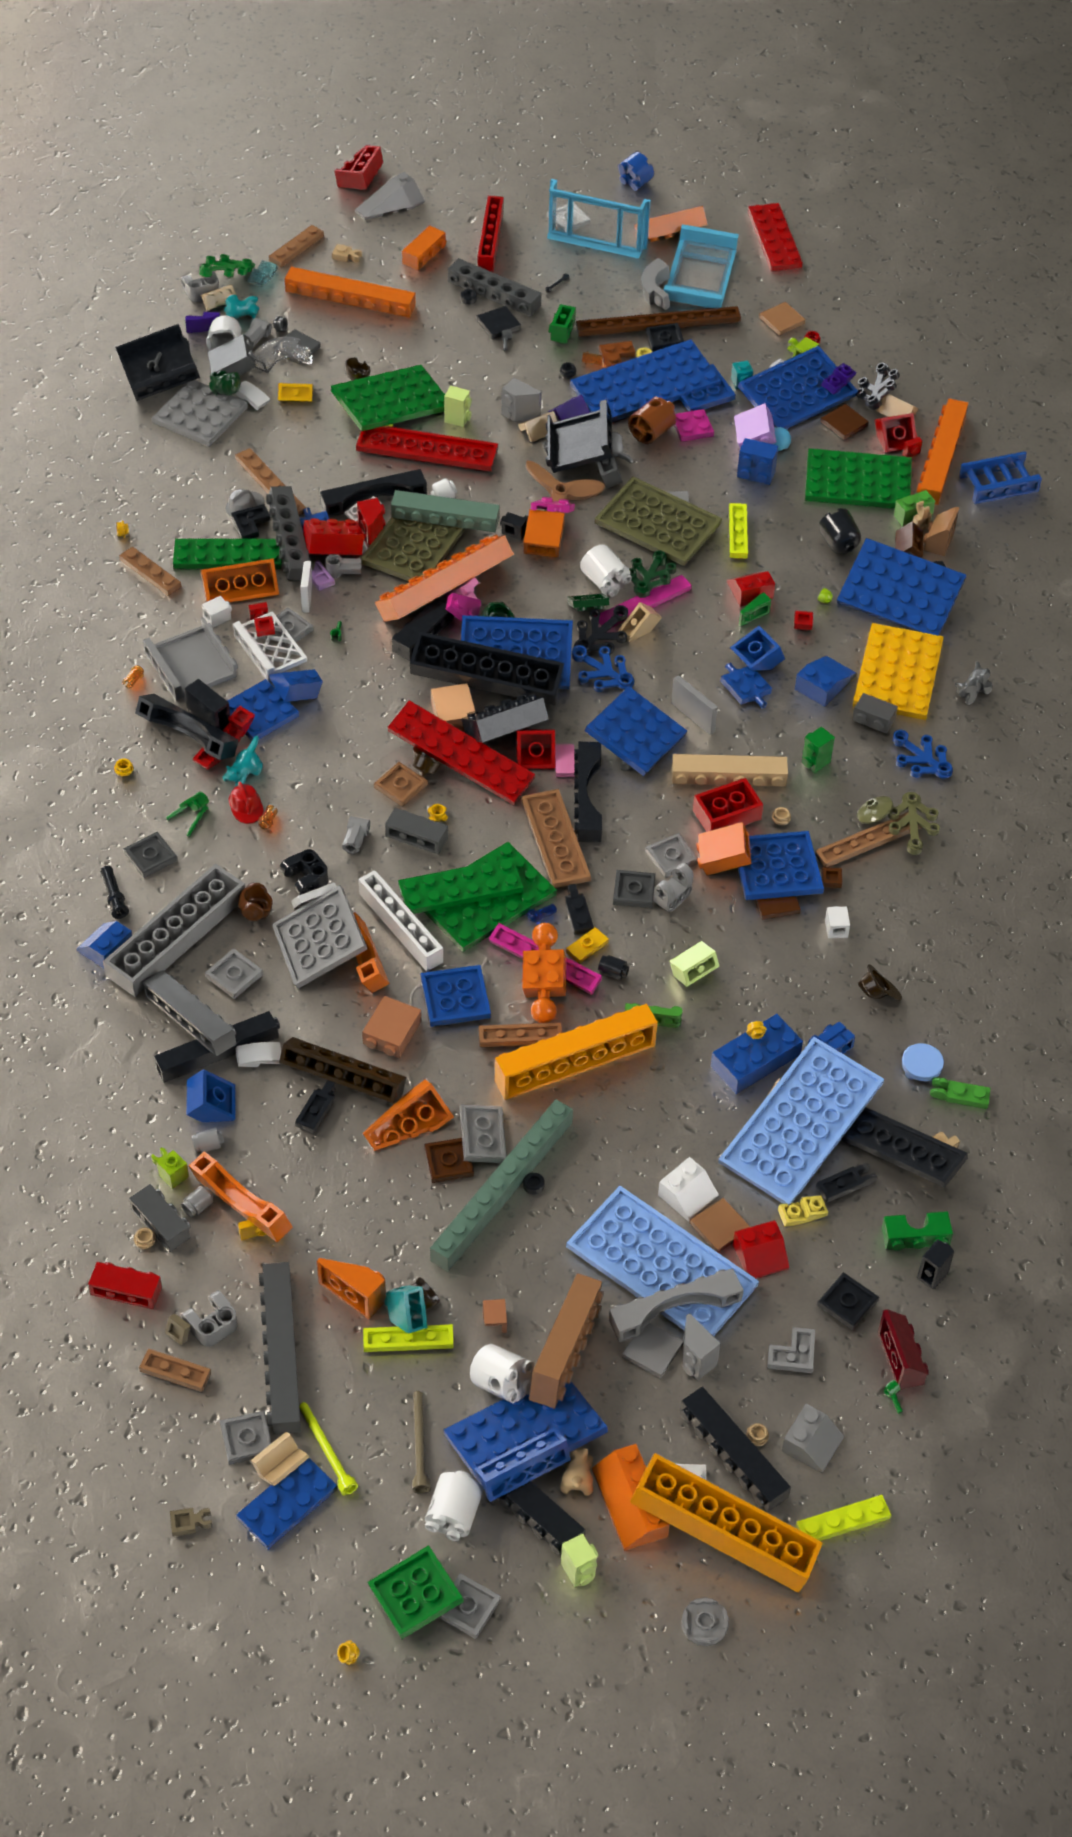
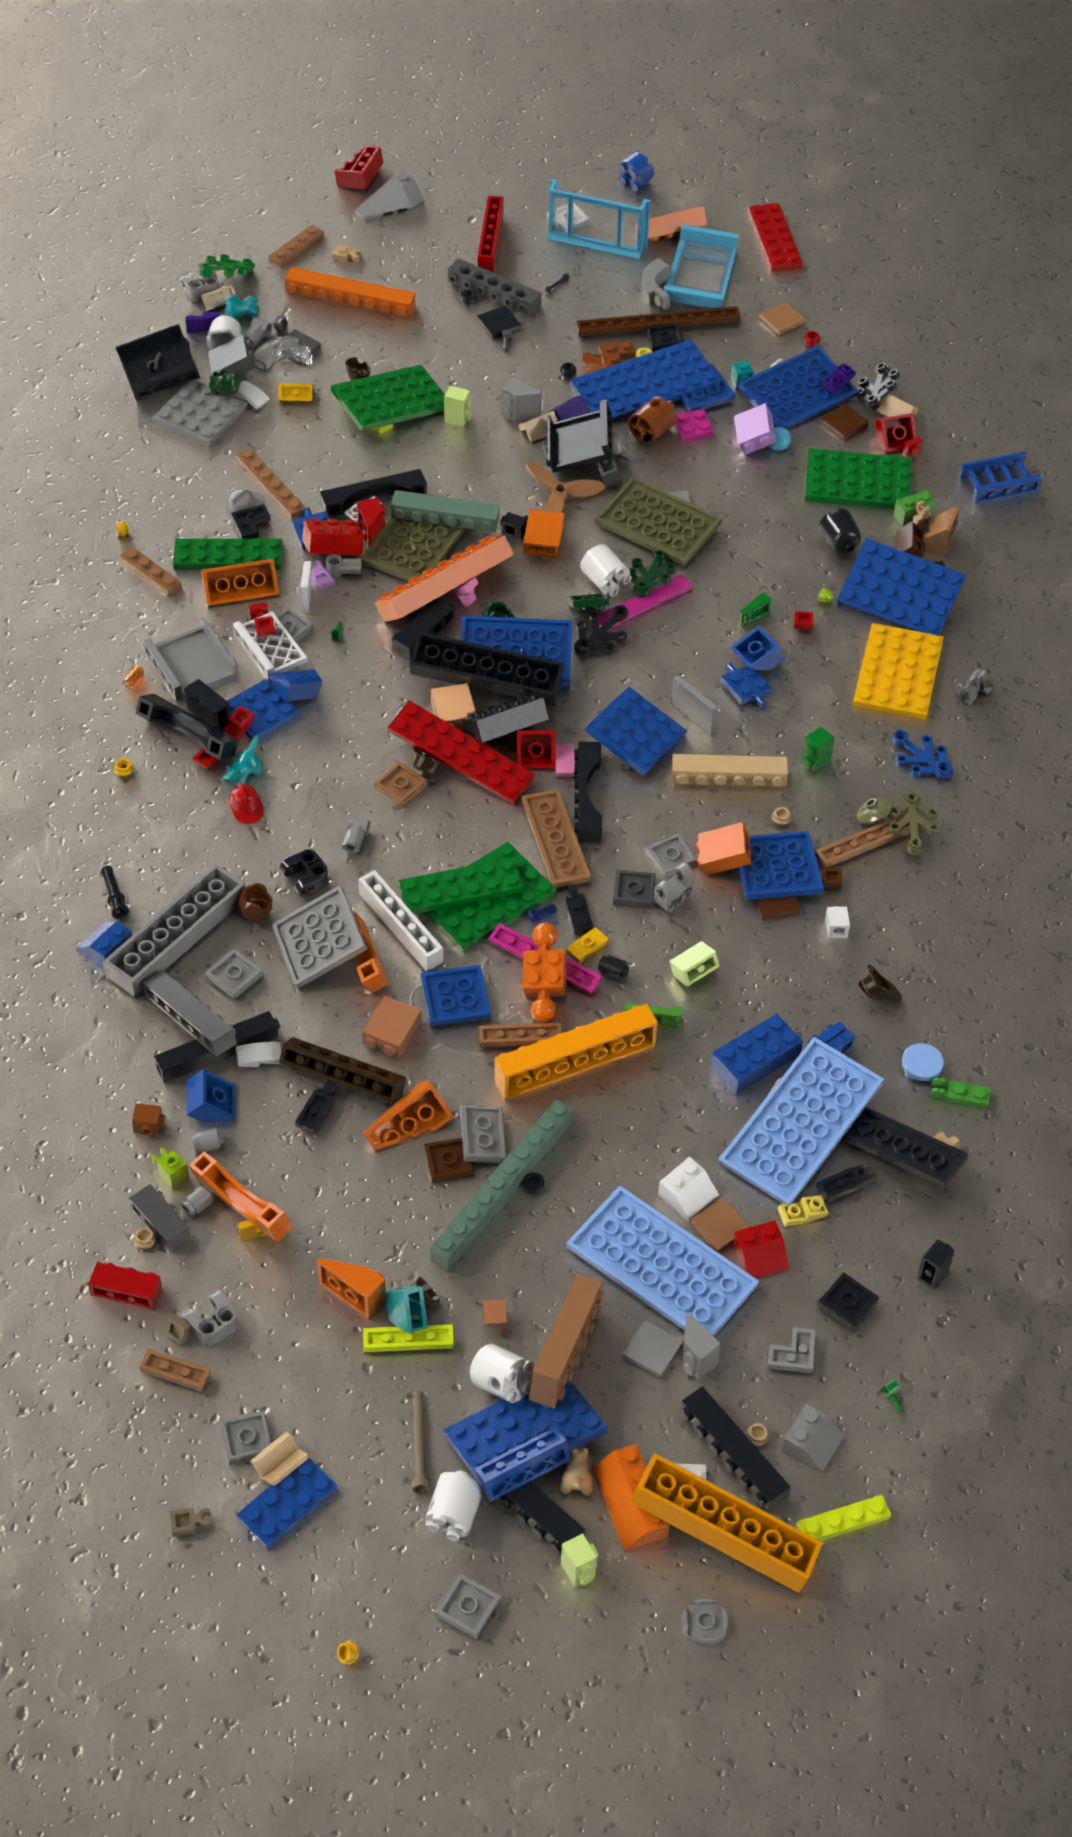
(147, 1119): none -> dark orange brick
(150, 854): dark grey tile -> none
(196, 802): green plant -> none
(217, 611): white brick -> none
(262, 274): clear light blue slope -> none
(266, 820): clear orange pin -> none
(281, 1348): dark grey brick -> none
(288, 530): dark grey brick -> none
(312, 895): white tile -> none
(346, 1483): neon yellow piece -> none
(415, 1592): green plate -> none
(416, 830): dark grey brick -> none
(423, 248): orange brick -> none
(428, 447): red plate -> none
(437, 813): yellow plate -> none
(444, 488): white head -> none
(462, 605): dark pink wing -> none
(555, 506): dark pink wing -> none
(562, 323): green brick -> none
(603, 670): blue plant -> none
(640, 622): tan slope -> none
(716, 1290): light grey arch -> none
(728, 805): red brick -> none
(738, 531): neon yellow plate -> none
(749, 586): red slope -> none
(756, 1029): yellow plate -> none
(757, 461): blue brick -> none
(802, 346): lime brick -> none
(823, 680): blue slope -> none
(875, 713): dark grey brick -> none
(901, 1235): green arch -> none
(902, 1350): dark red slope -> none
(943, 448): orange brick -> none

